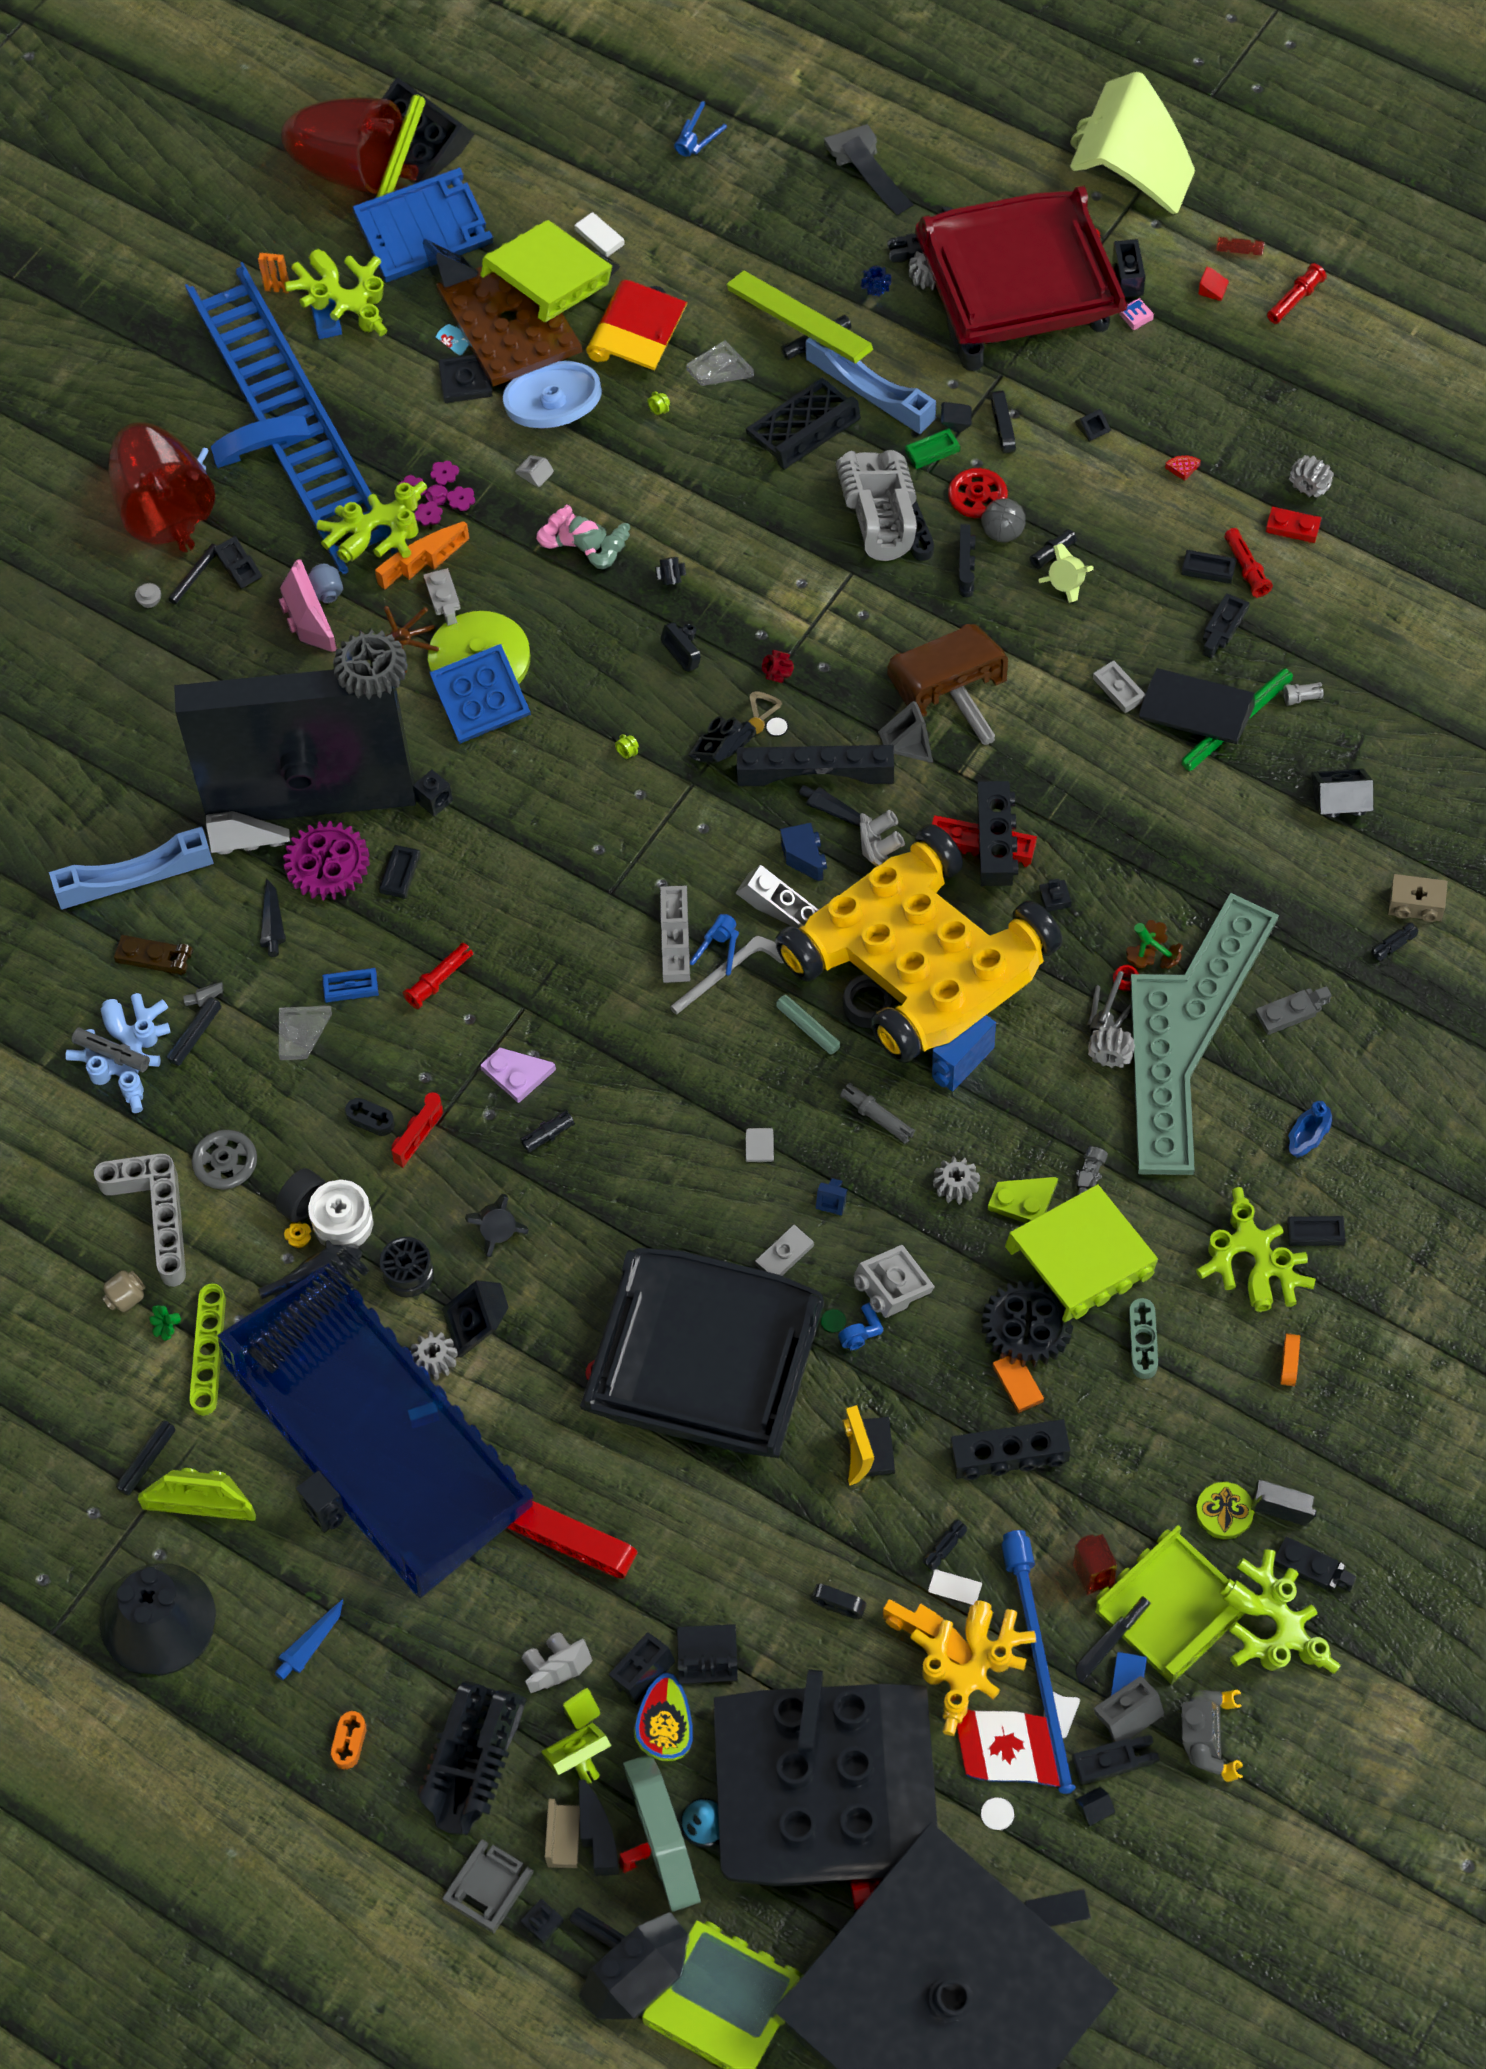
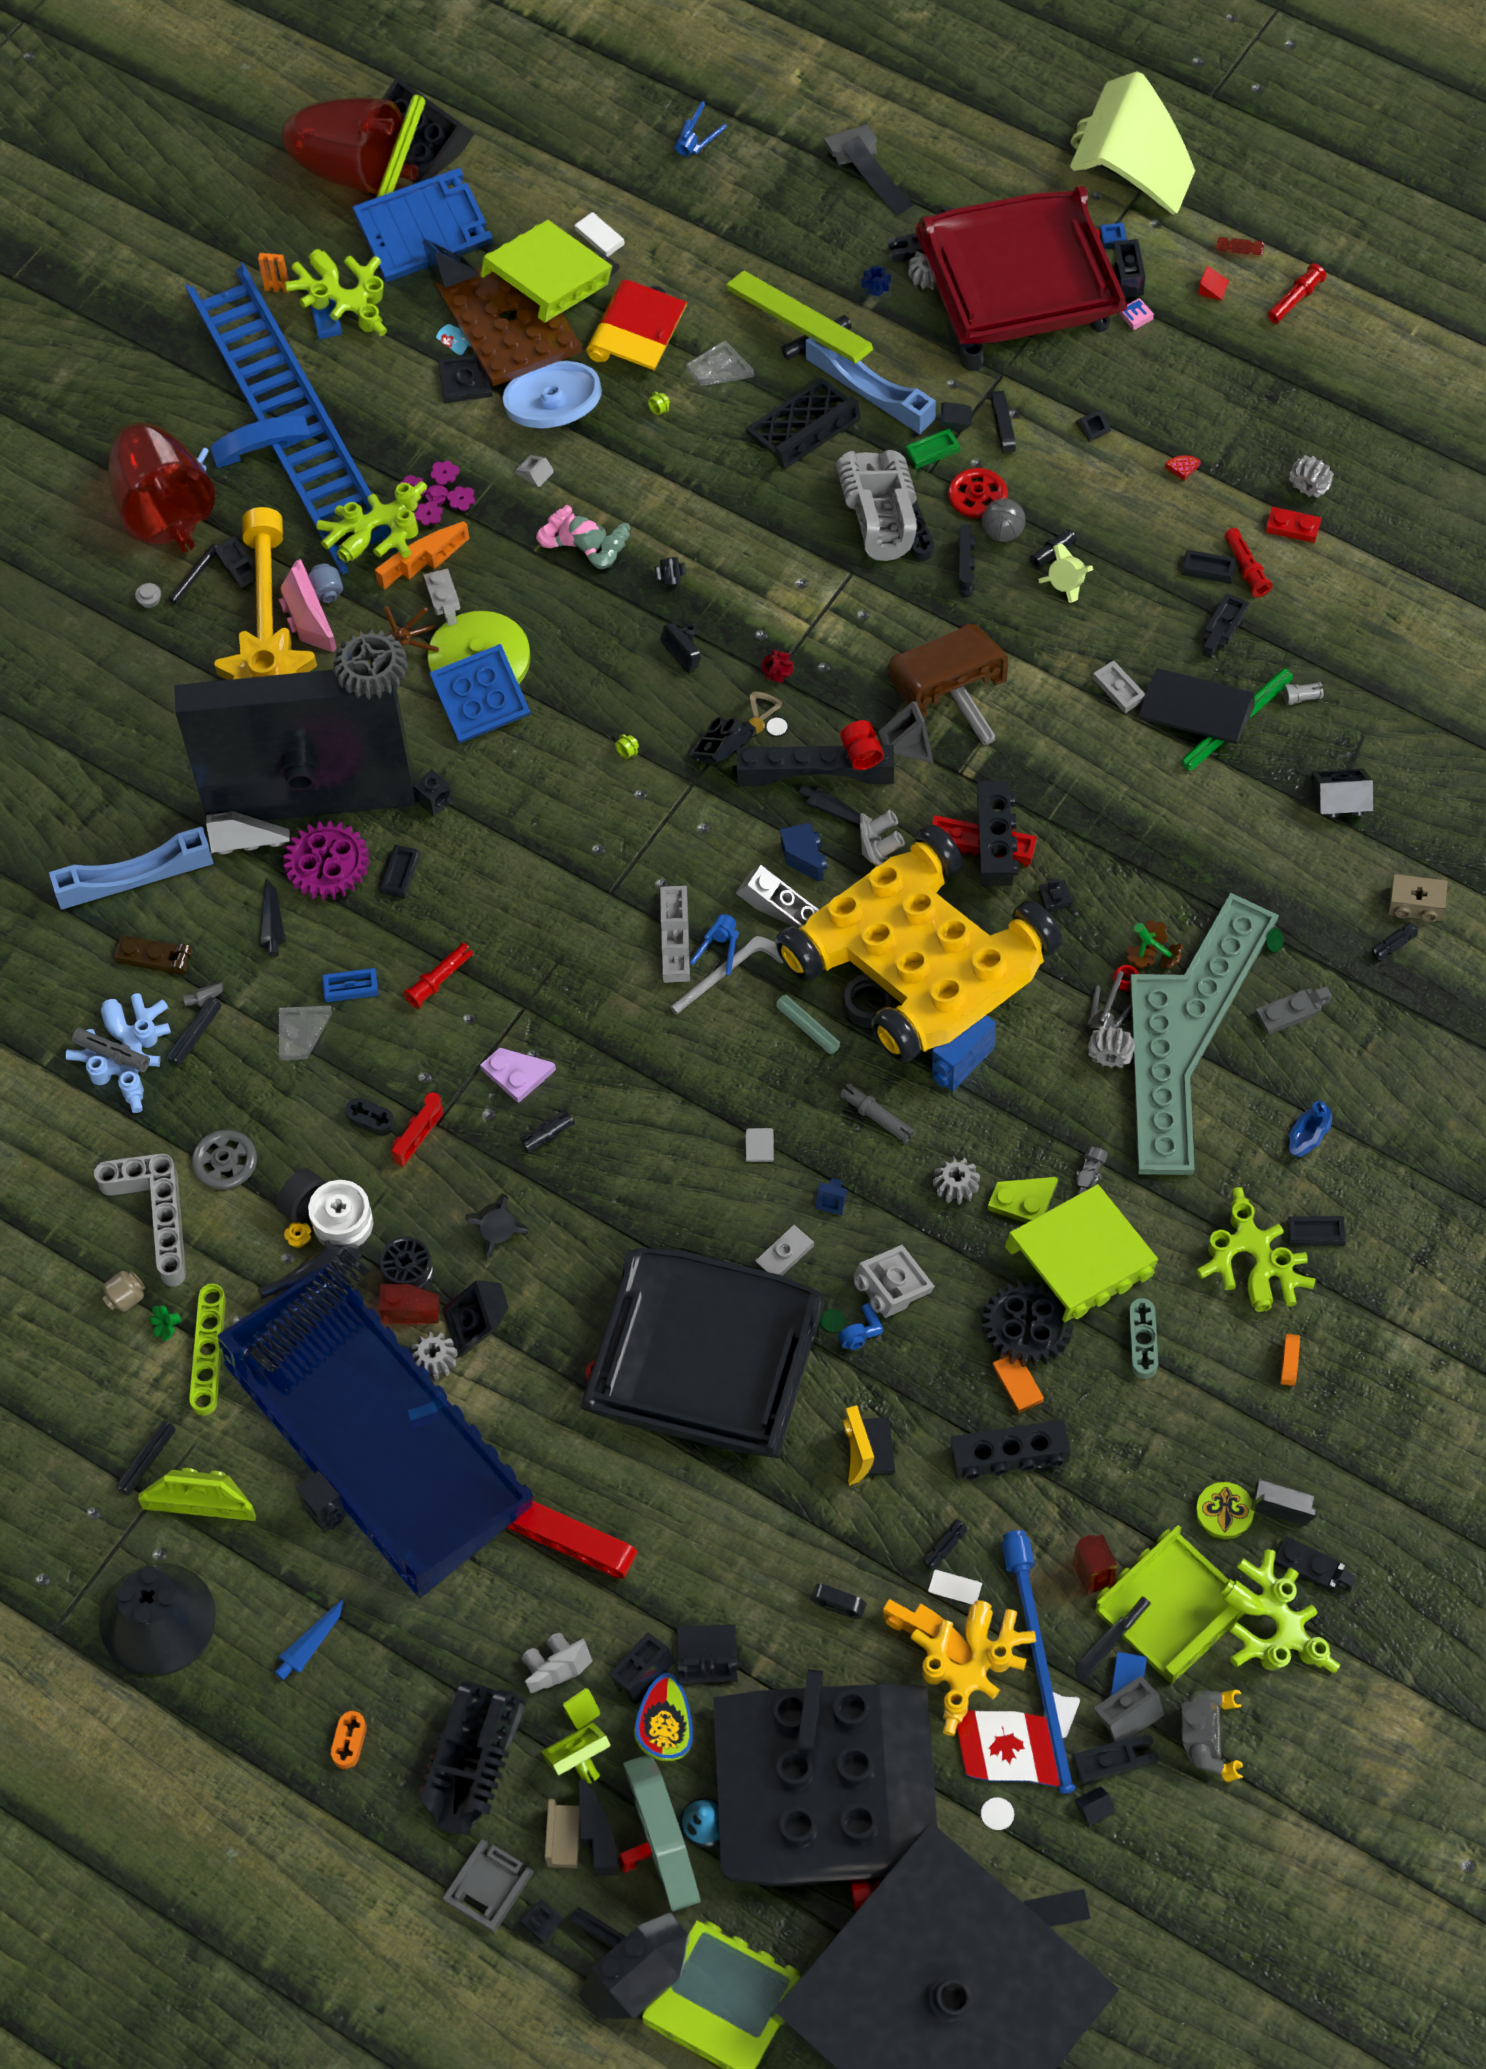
(268, 652): none -> yellow piece
(407, 1304): none -> clear red slope
(862, 745): none -> red wheel
(1111, 233): none -> blue tile
(1274, 940): none -> dark green sticker

